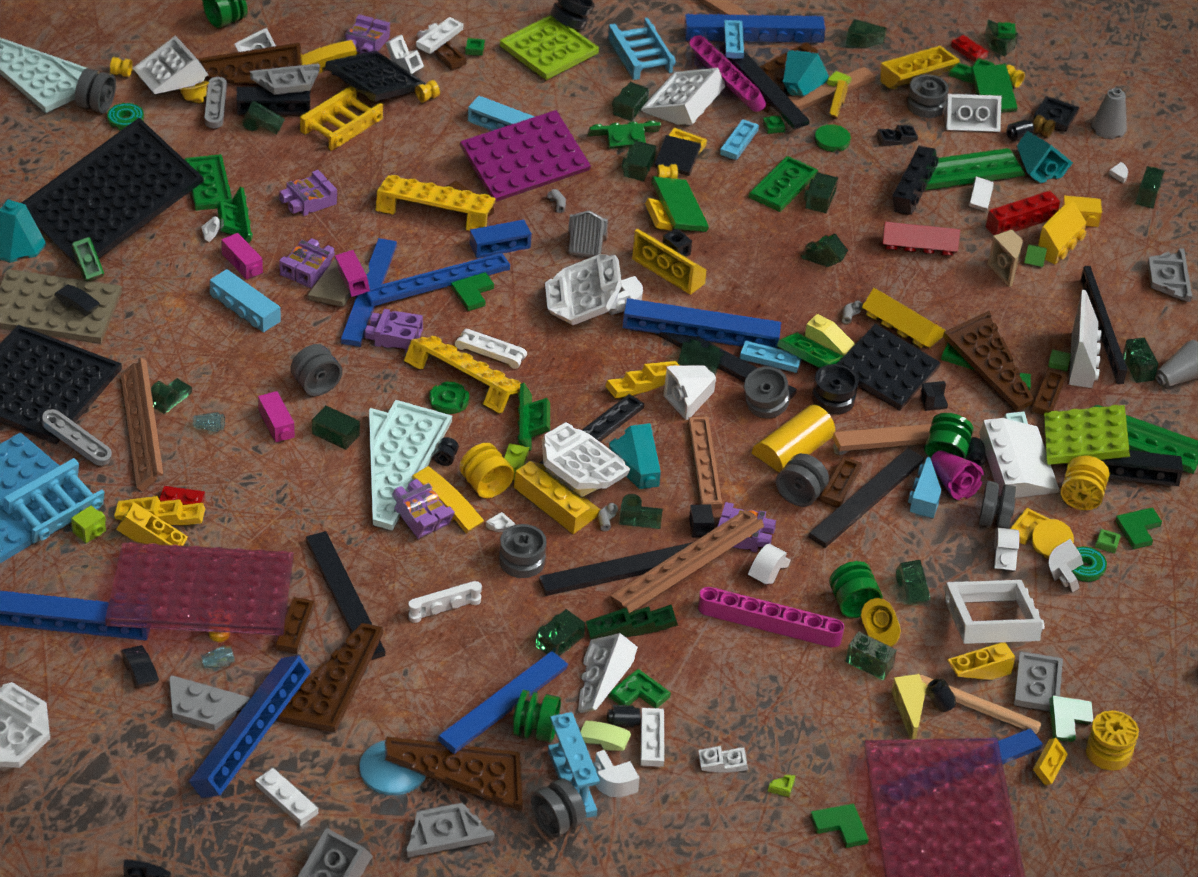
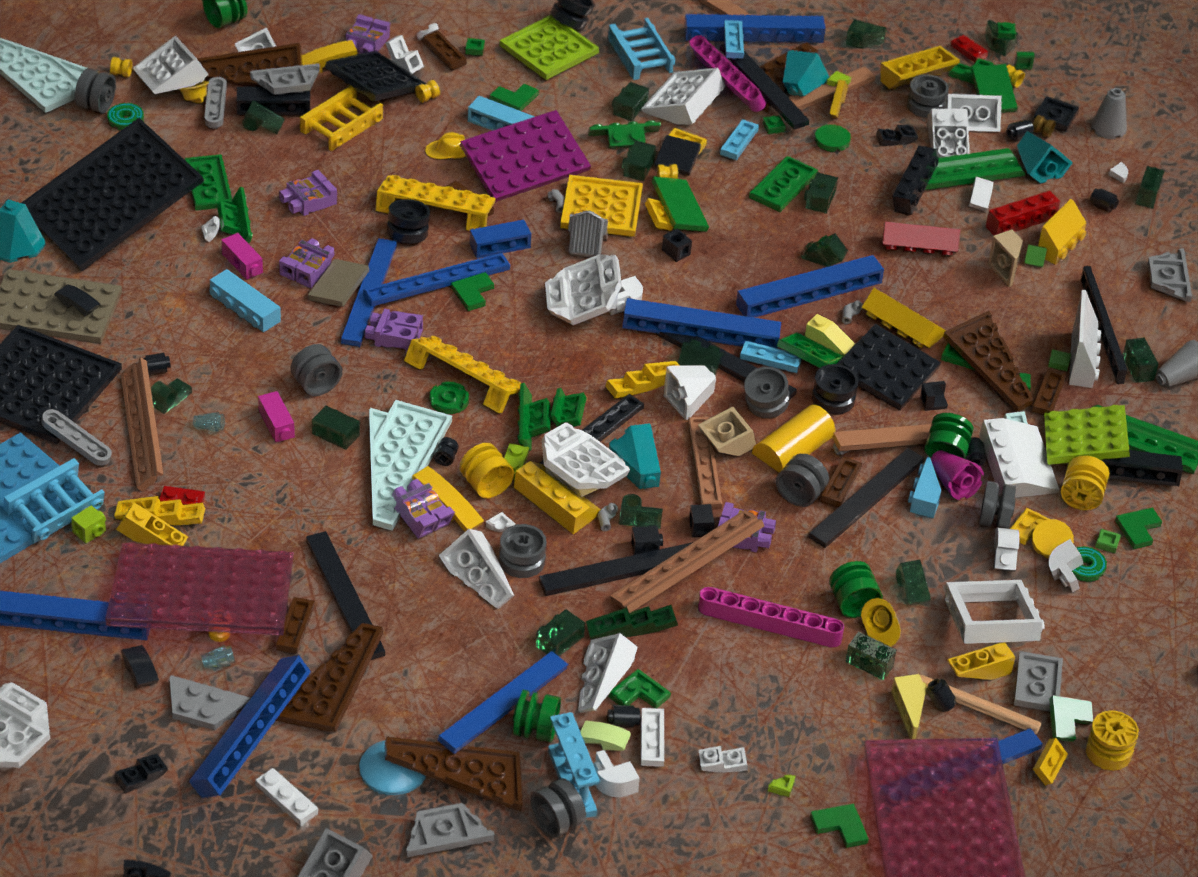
(87, 259): green brick -> none
(145, 771): none -> black slope
(157, 363): none -> black brick
(352, 273): dark pink brick -> none
(408, 221): none -> black wheel
(439, 35): white plate -> none
(444, 600): white plate -> none
(446, 147): none -> yellow piece
(478, 567): none -> white wedge
(491, 347): white plate -> none
(517, 100): none -> green tile
(568, 408): none -> green bracket
(607, 198): none -> yellow plate
(645, 539): none -> black brick
(667, 263): yellow slope -> none
(729, 433): none -> tan slope
(768, 564): white brick -> none
(809, 287): none -> blue brick
(949, 131): none -> white slope
(1024, 60): none -> green tile
(1089, 208): yellow brick -> none
(1104, 199): none -> black brick

